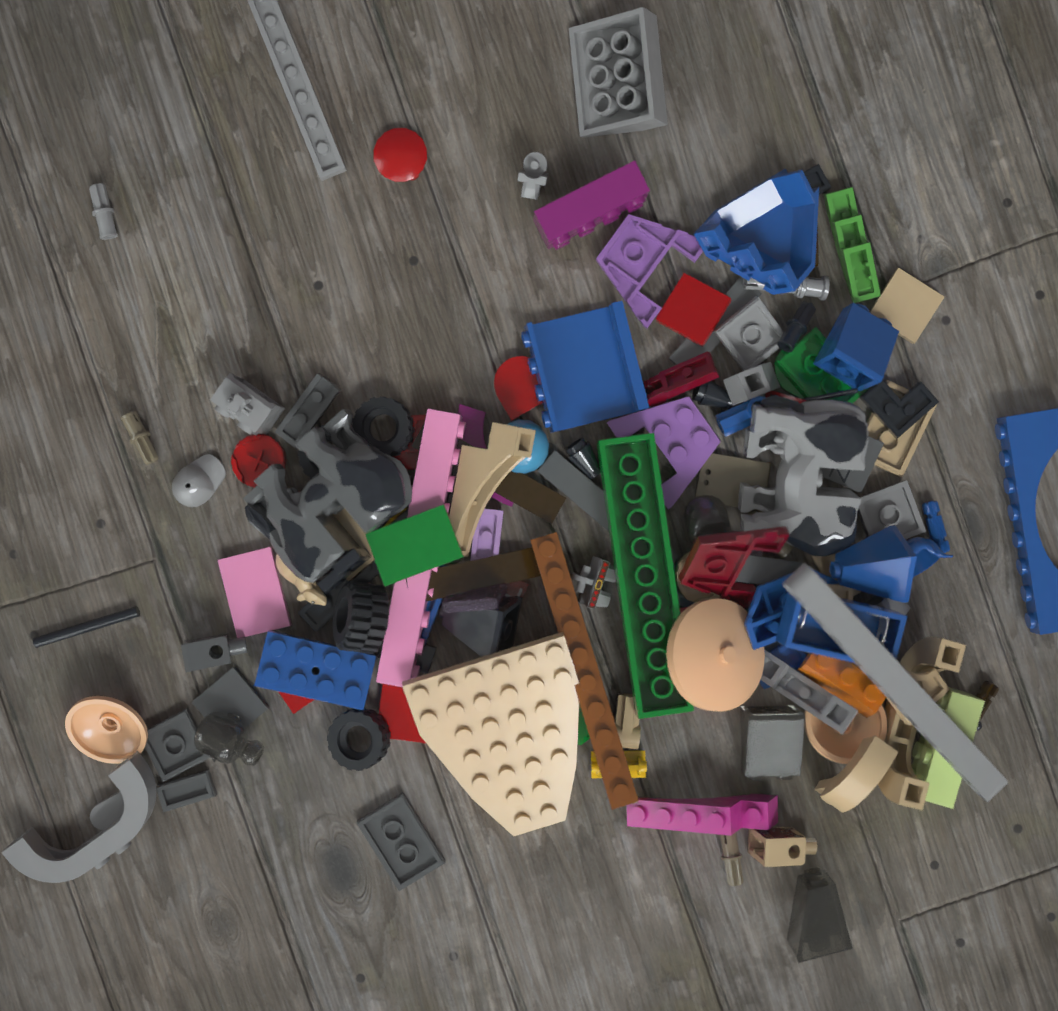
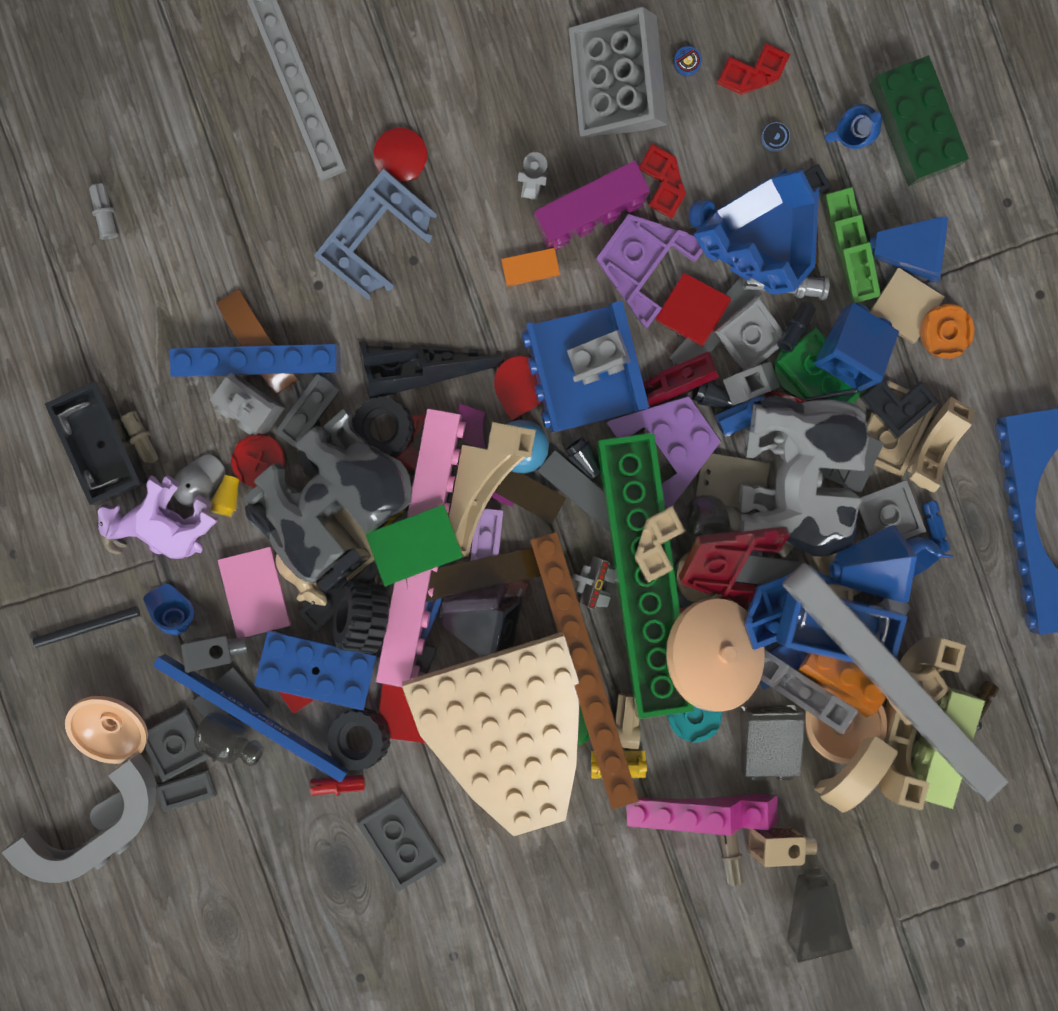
(81, 423): none -> black piece
(155, 524): none -> lavender animal
(167, 607): none -> blue cap
(226, 497): none -> yellow cone
(250, 332): none -> dark orange slope
(251, 717): none -> blue tile
(255, 360): none -> blue arch
(331, 785): none -> red axle
(381, 195): none -> sand blue wedge
(401, 369): none -> black wedge
(530, 267): none -> orange tile
(599, 356): none -> light grey bracket
(649, 552): none -> tan tile
(664, 168): none -> red tile
(687, 61): none -> tile
(695, 725): none -> teal tile
(700, 211): none -> blue tile
(745, 78): none -> red tile
(775, 137): none -> black tile
(857, 127): none -> blue hair
(914, 247): none -> blue slope
(918, 120): none -> dark green brick
(938, 442): none -> tan arch
(947, 331): none -> orange tile

